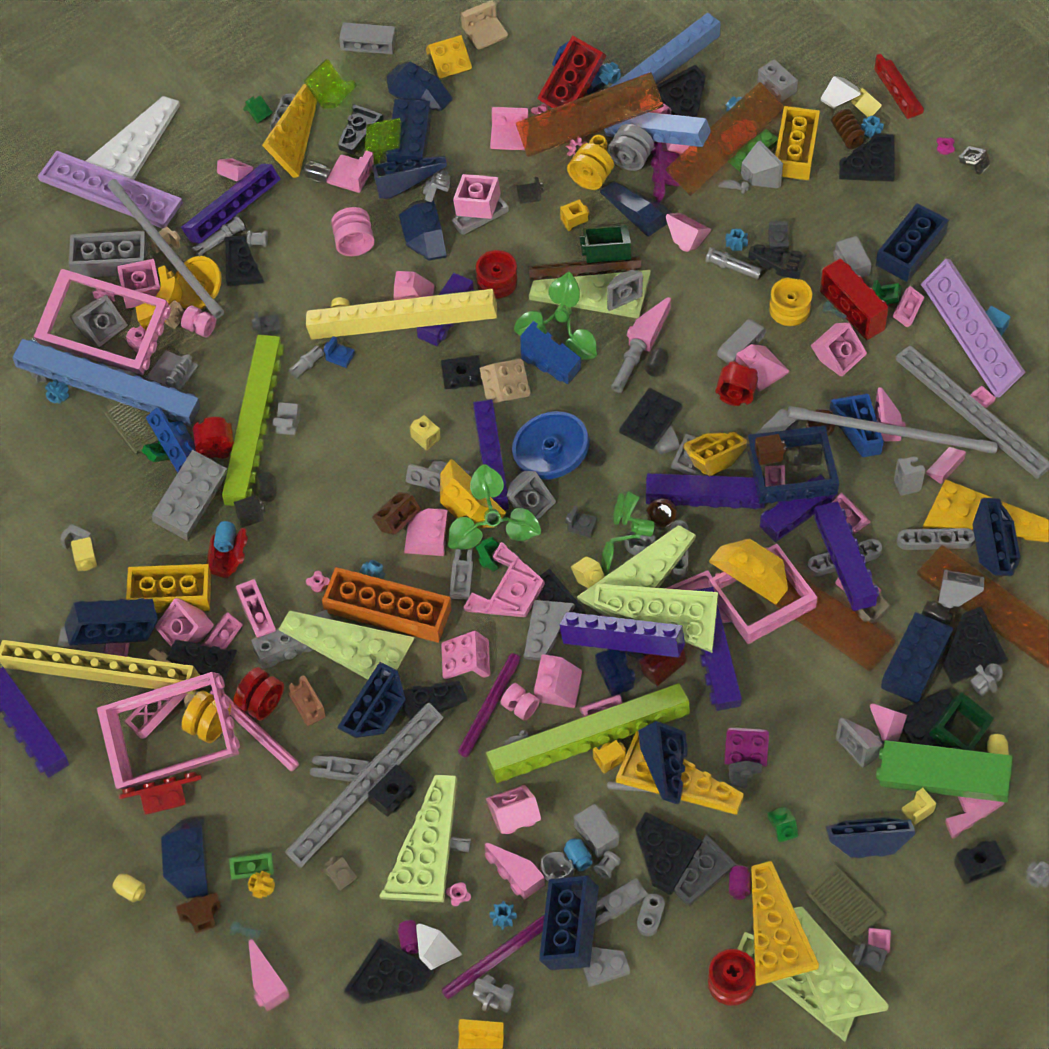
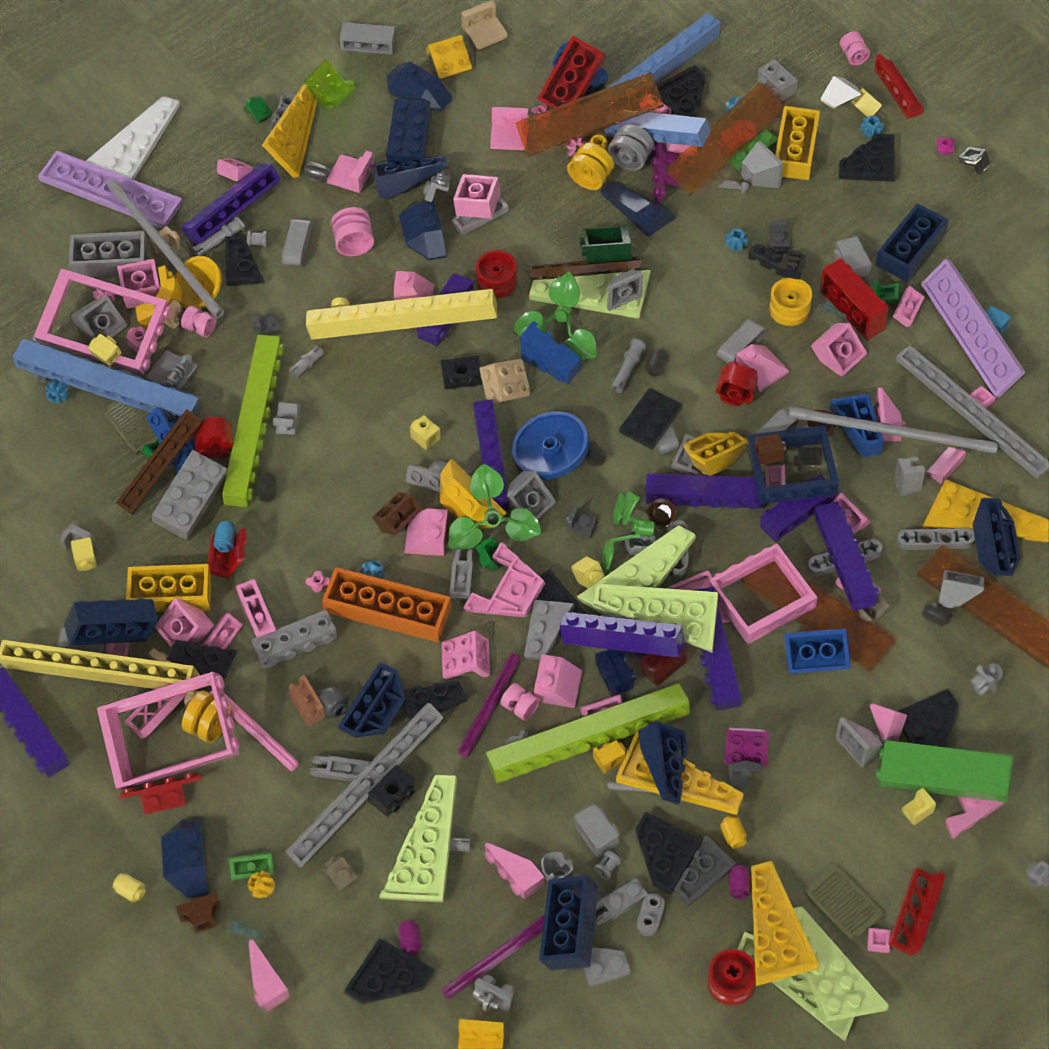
(105, 349): none -> light yellow brick
(159, 462): none -> reddish brown plate
(249, 511): clear smoke brick -> none
(258, 693): red wheel -> none
(296, 242): none -> light grey beam
(333, 702): none -> dark grey head
(338, 353): blue bracket -> none
(346, 643): yellowish green wing -> none
(355, 132): black wing -> none
(382, 137): clear neon green bracket -> none
(434, 947): white slope -> none
(458, 888): bright pink plate -> none
(503, 909): dark azure gear -> none
(514, 809): bright pink slope -> none
(530, 192): clear smoke bracket -> none
(574, 214): yellow brick -> none
(578, 853): dark azure brick -> none
(609, 73): dark azure gear -> none
(649, 324): bright pink slope -> none
(686, 231): bright pink slope -> none
(724, 260): light grey pin -> none
(734, 831): none -> yellow brick
(753, 567): yellow wedge -> none
(783, 823): green bracket -> none
(818, 650): none -> blue slope
(848, 128): reddish brown piece -> none
(854, 48): none -> bright pink wheel
(869, 956): dark grey bracket -> none
(870, 836): dark blue wedge -> none
(916, 658): dark blue brick -> none
(924, 912): none -> red fence
(972, 712): dark green window -> none
(973, 646): black plate -> none
(973, 871): black brick -> none
(997, 744): light yellow brick -> none

